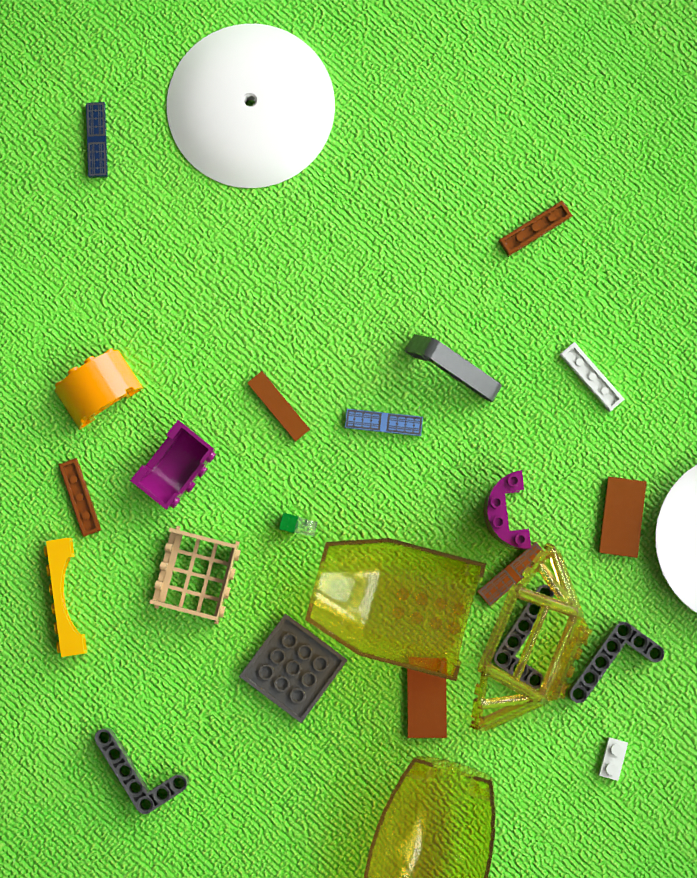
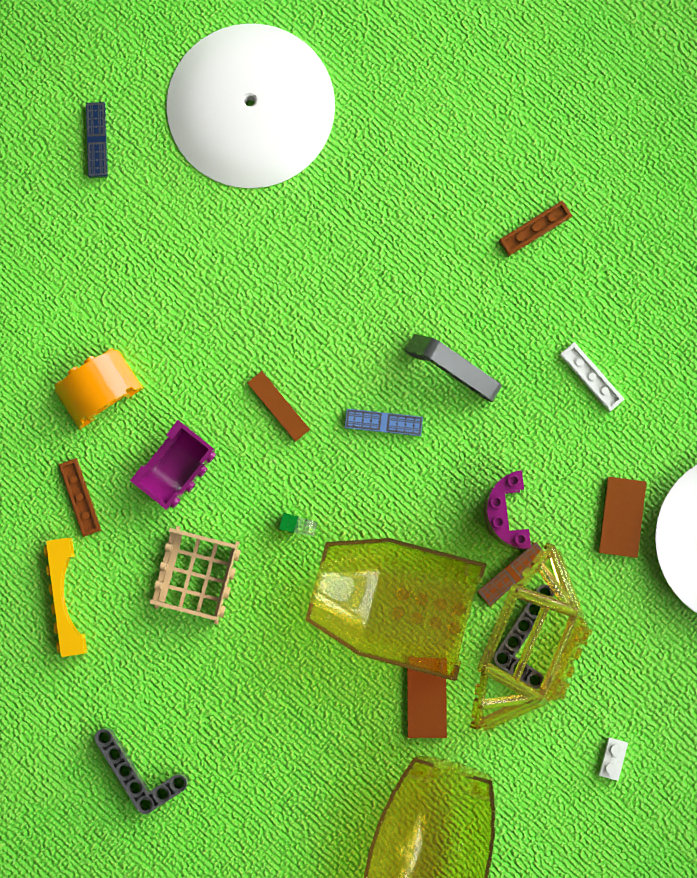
(293, 668): dark grey plate -> none
(620, 641): dark grey beam -> none

